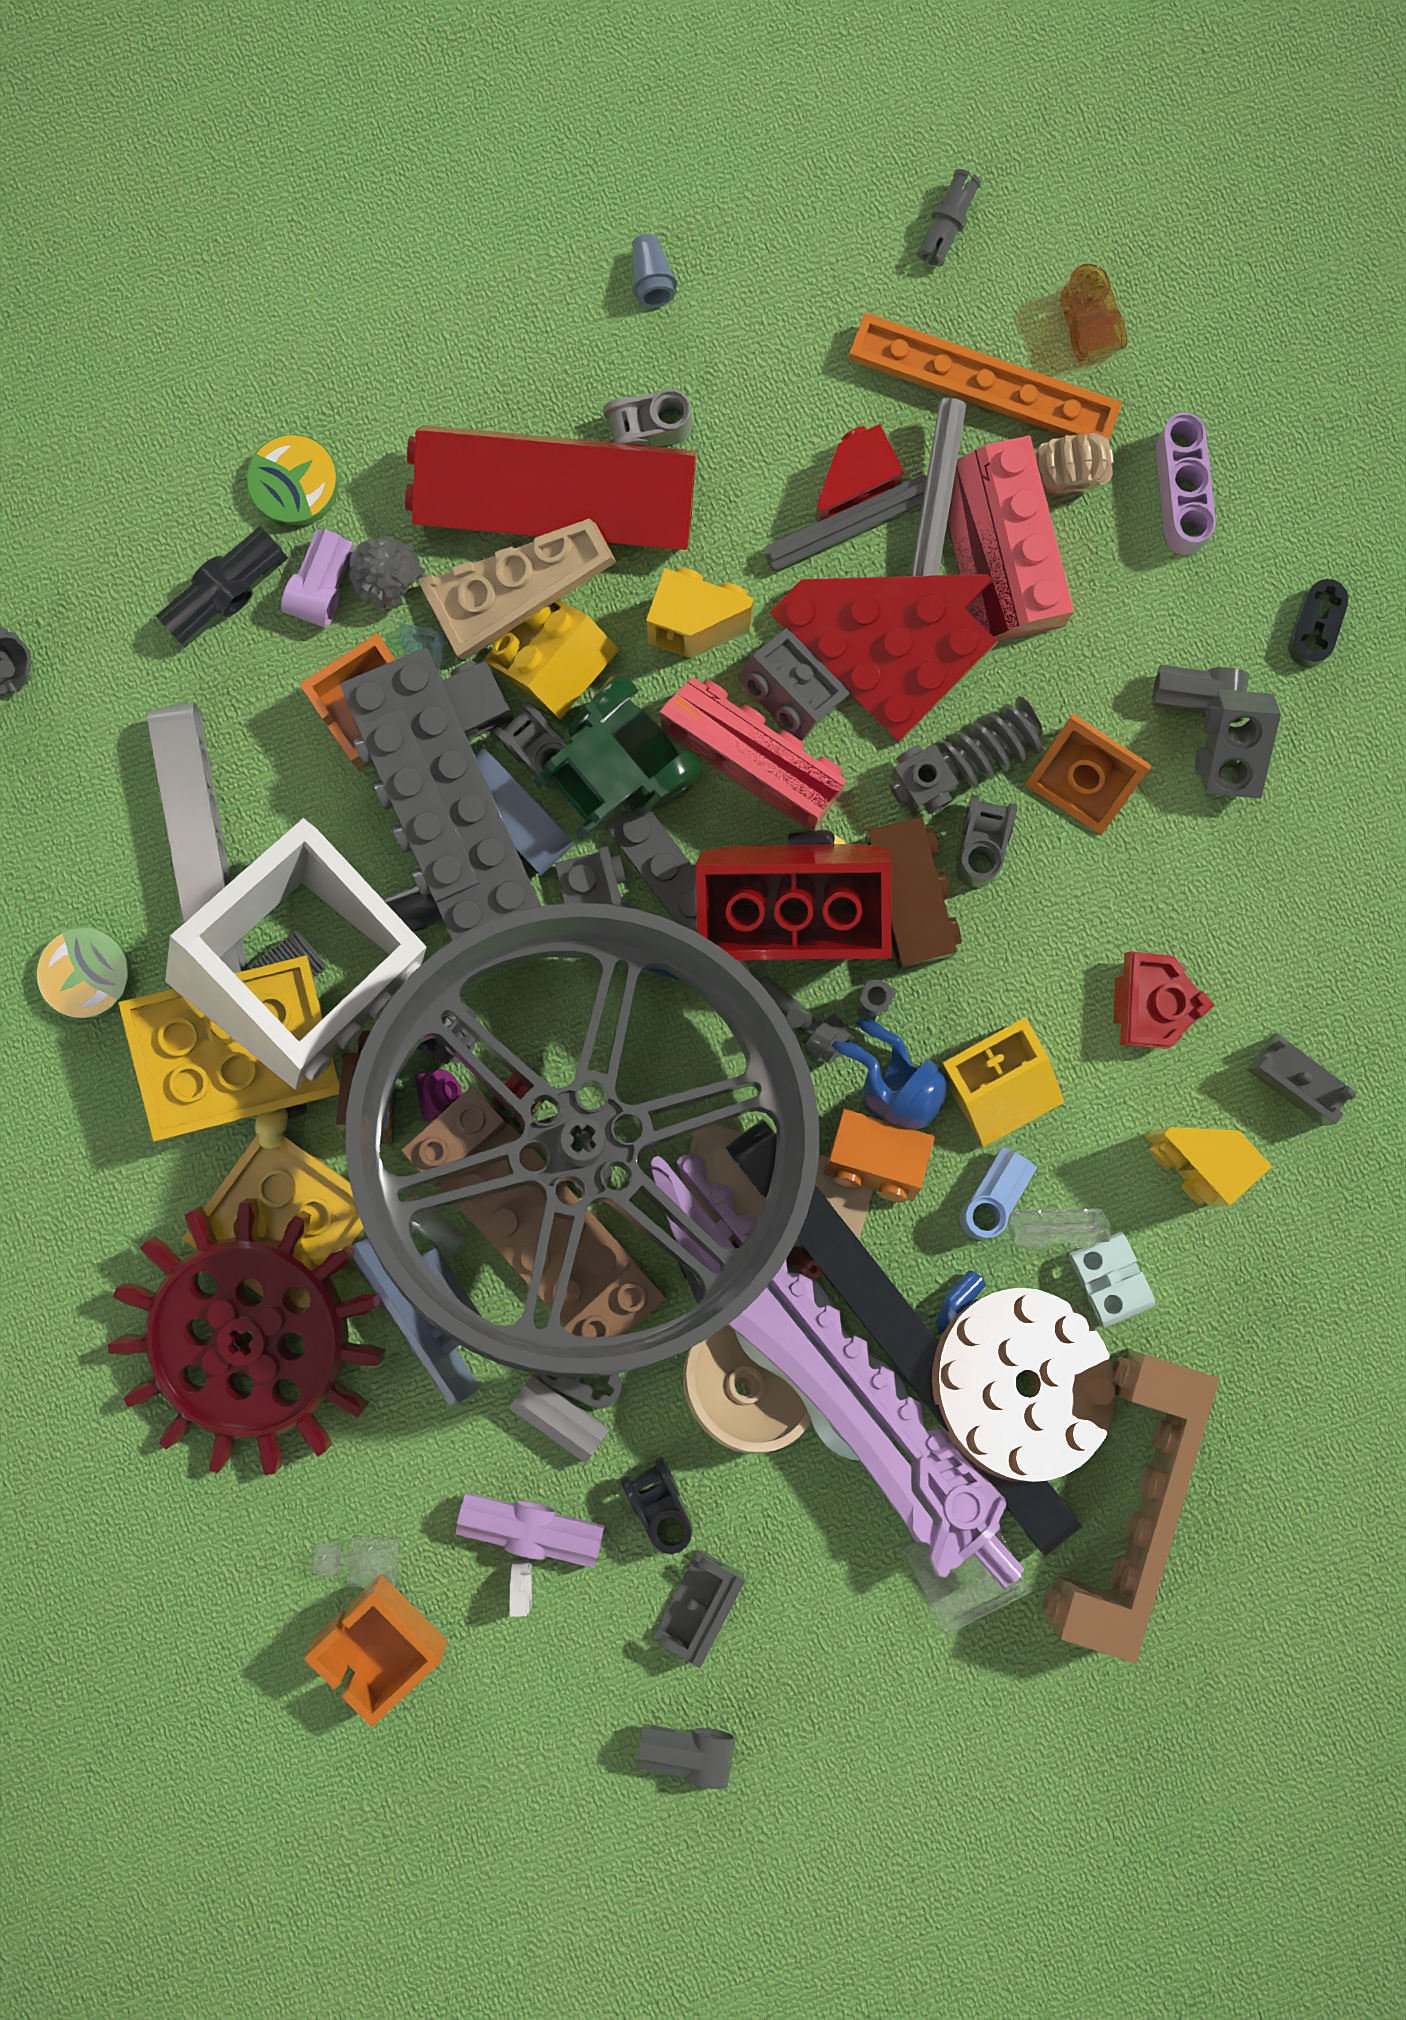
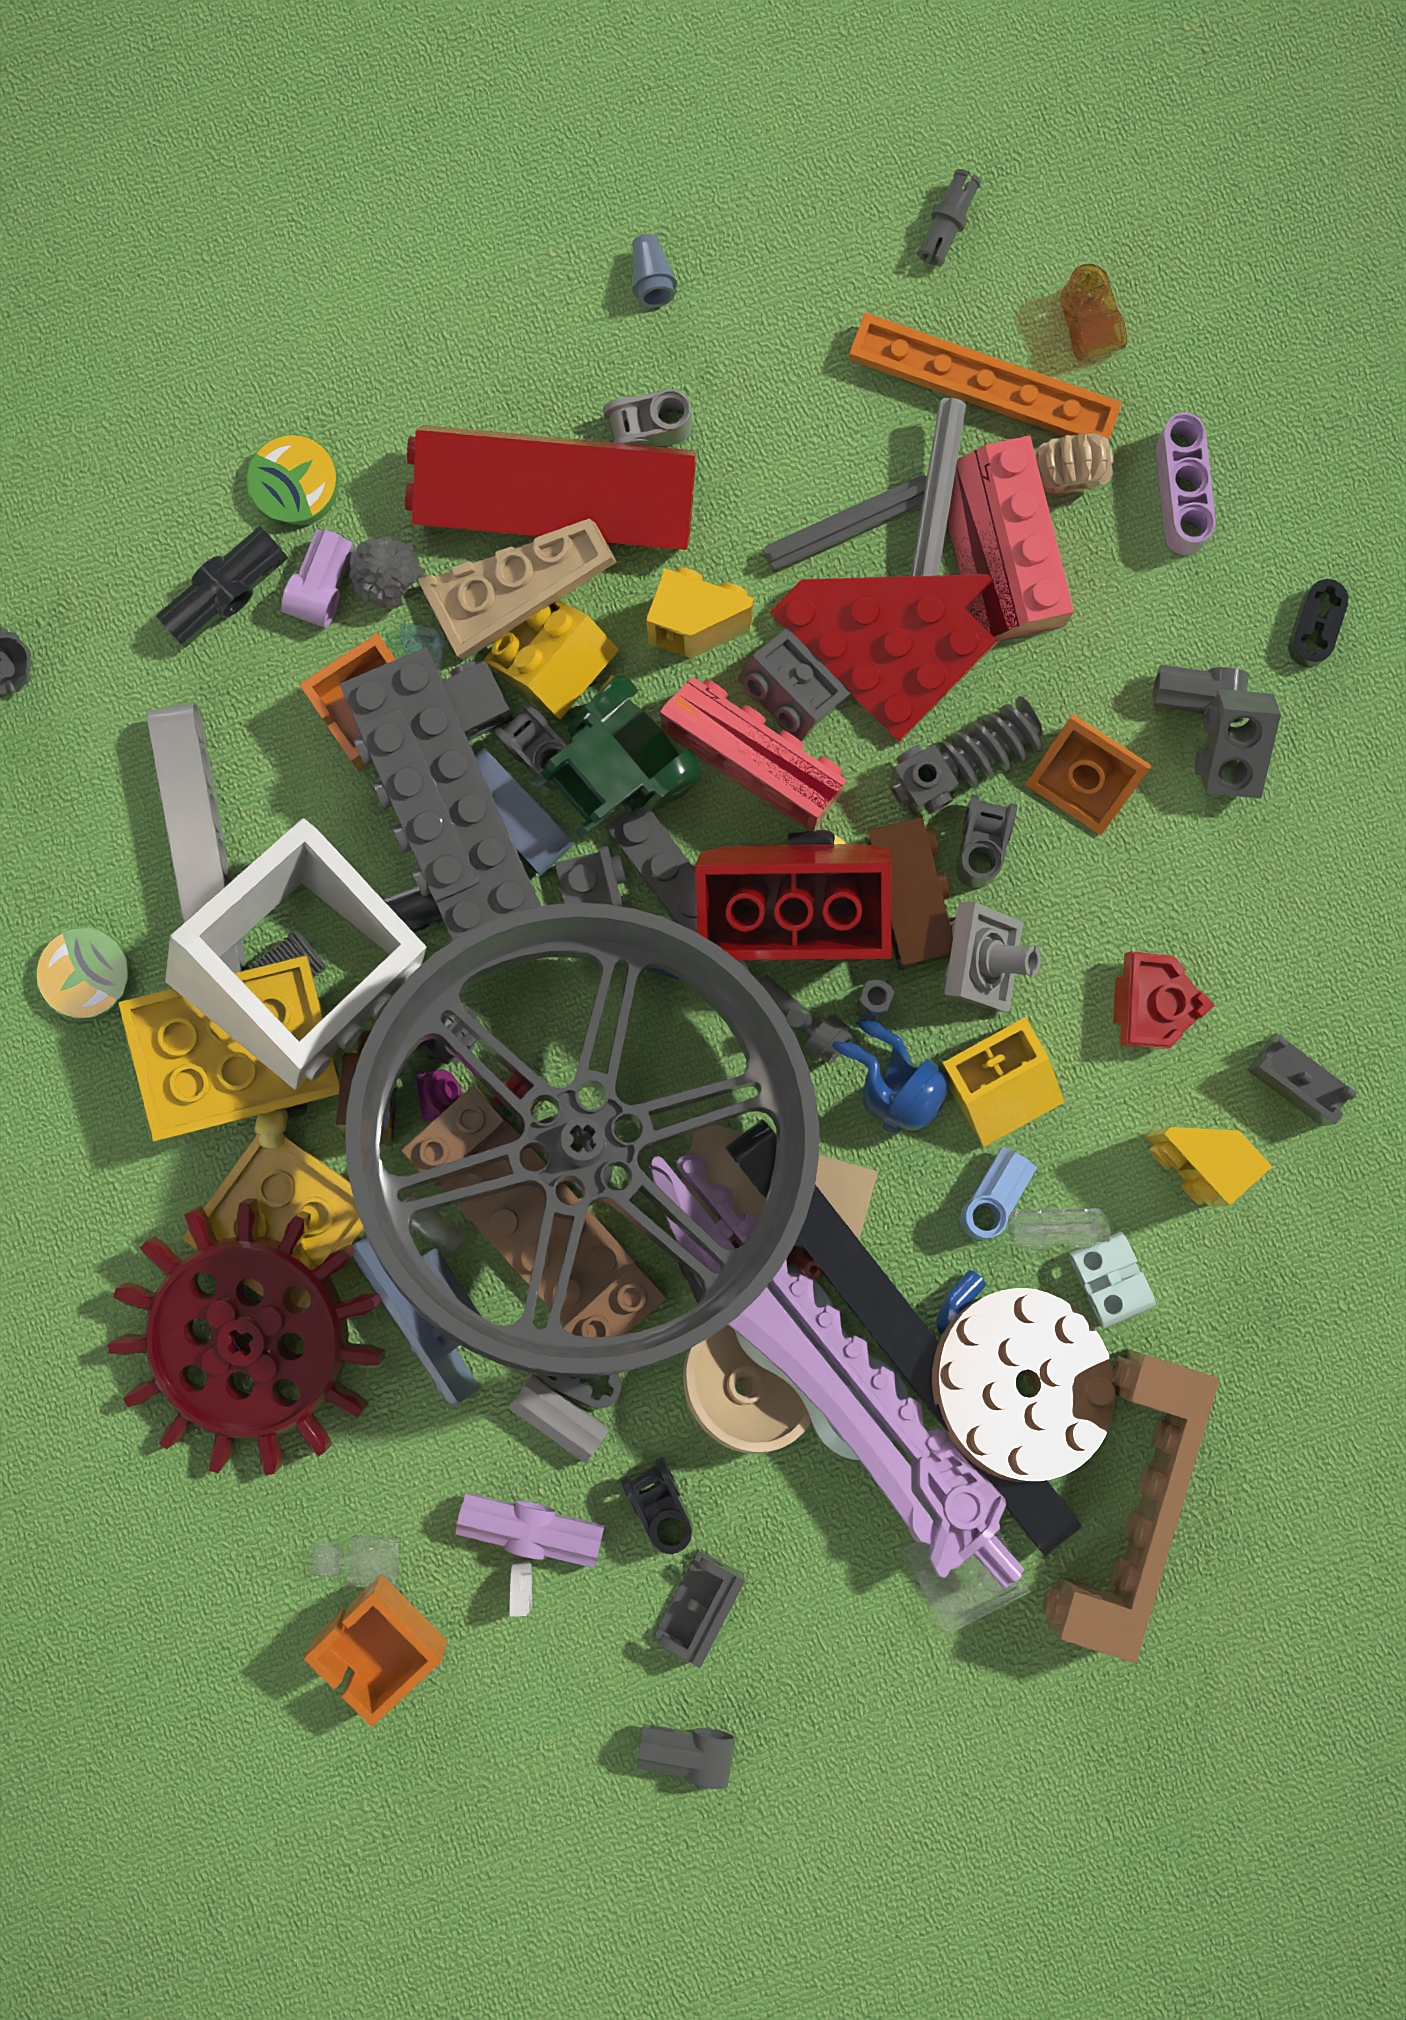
(859, 470): red slope -> none
(878, 1156): orange brick -> none
(987, 957): none -> light grey plate

